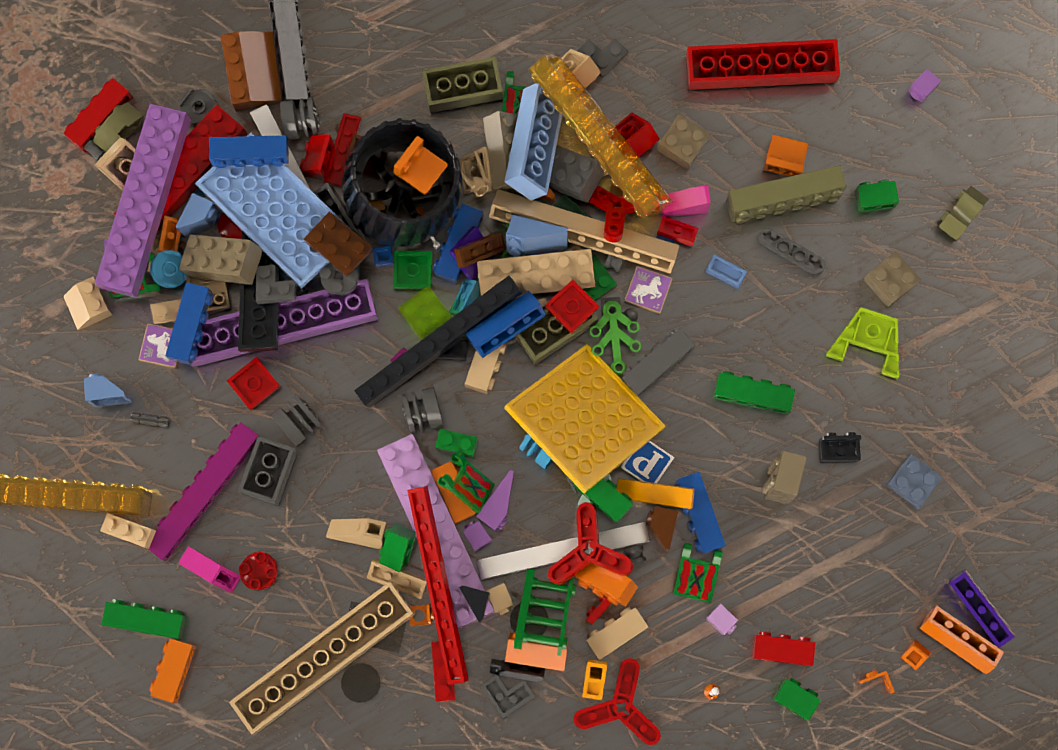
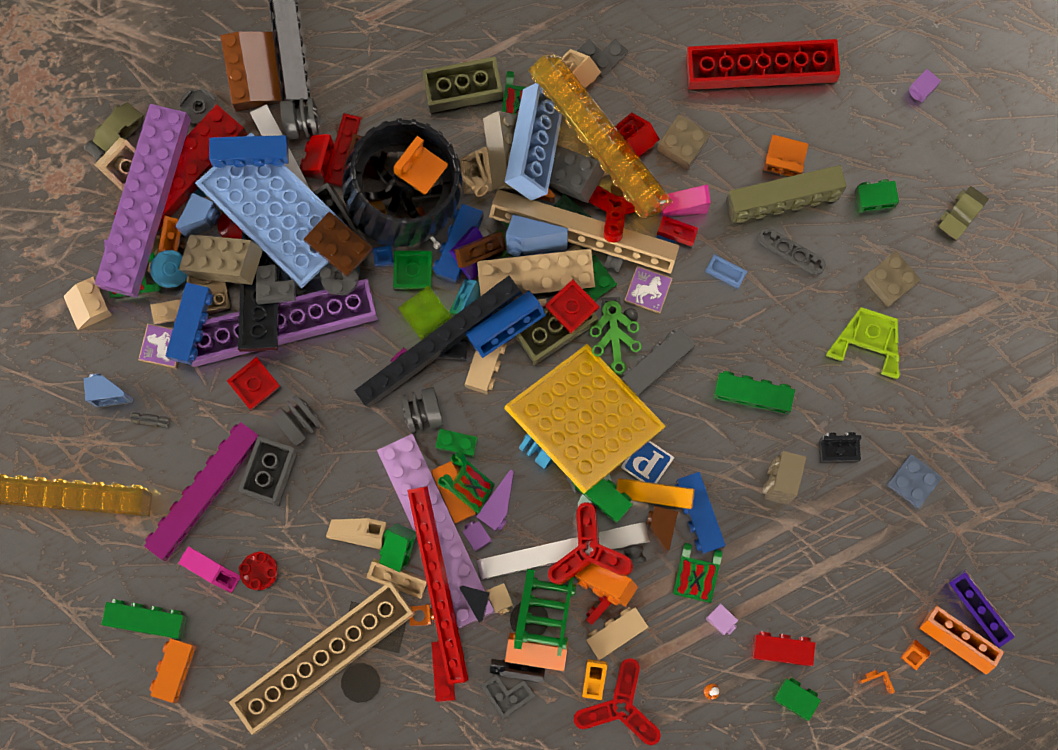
(96, 113): red brick -> none
(128, 531): tan plate -> none

